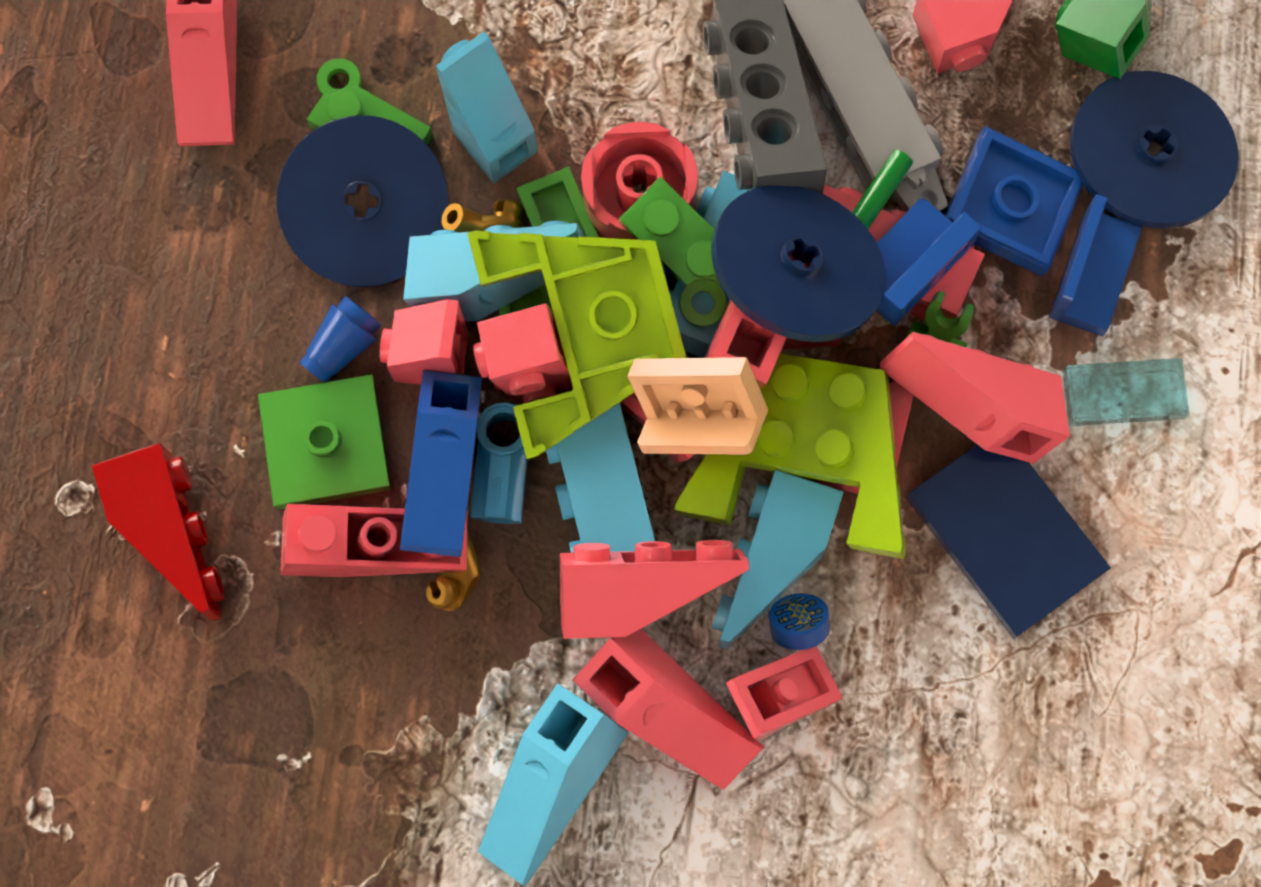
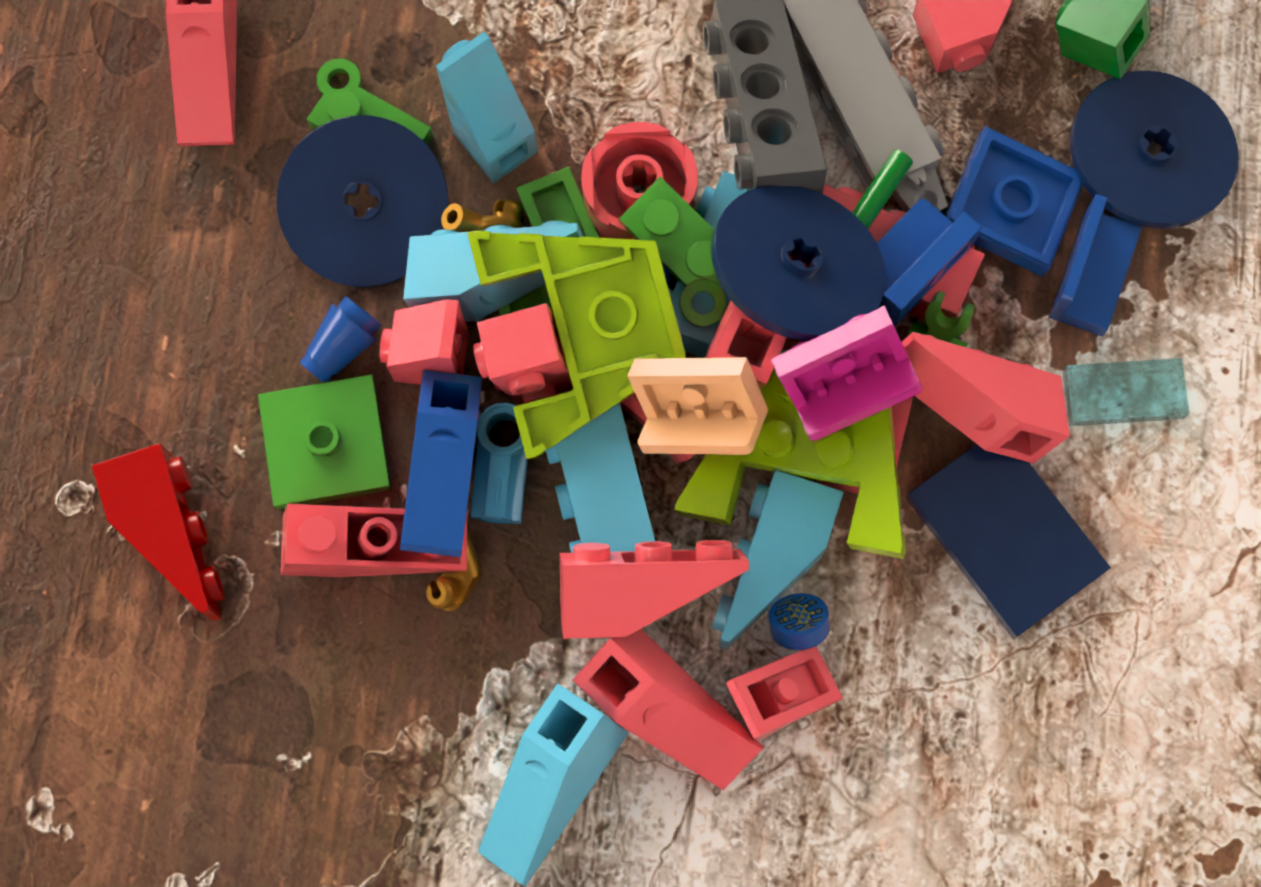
(847, 374): none -> dark pink bracket

